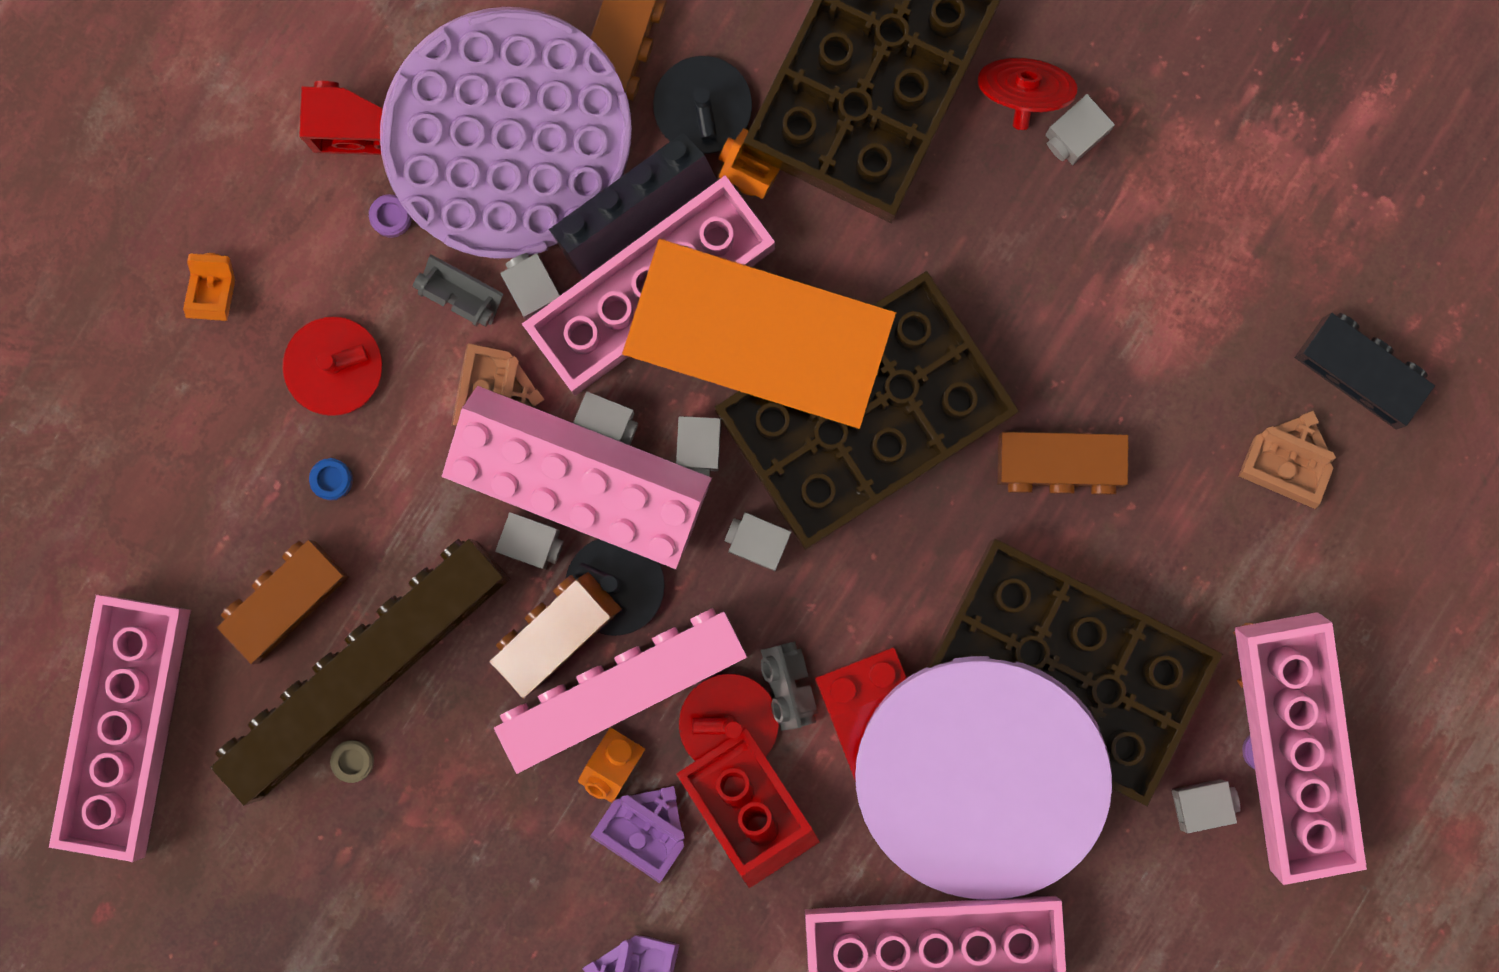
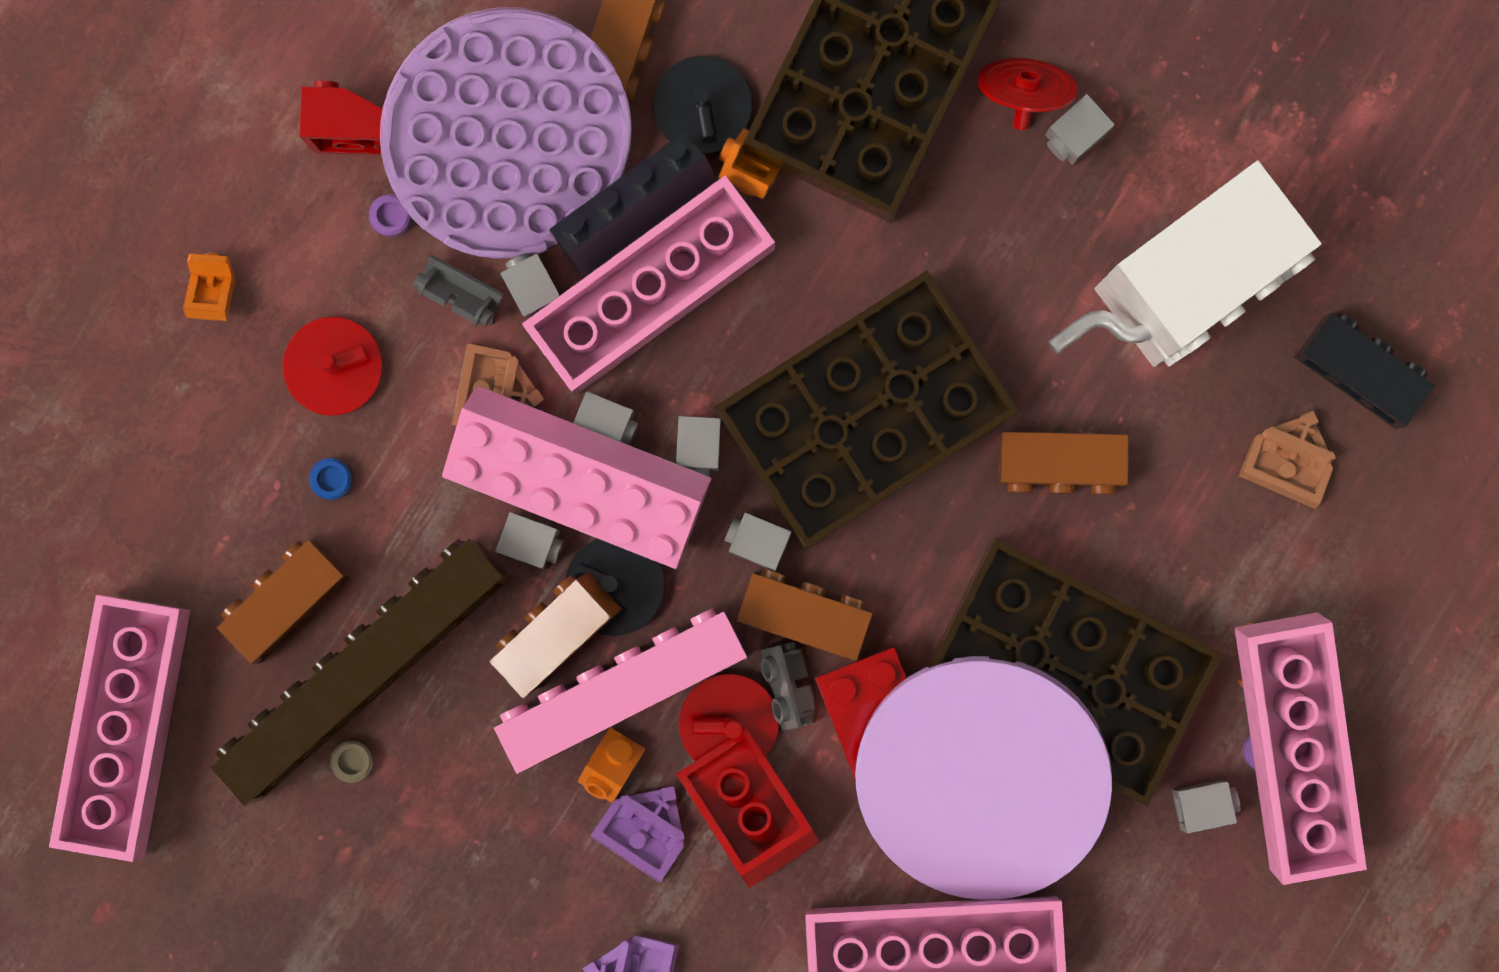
(759, 333): orange sticker -> none
(805, 614): none -> dark orange brick
(1201, 270): none -> white piece

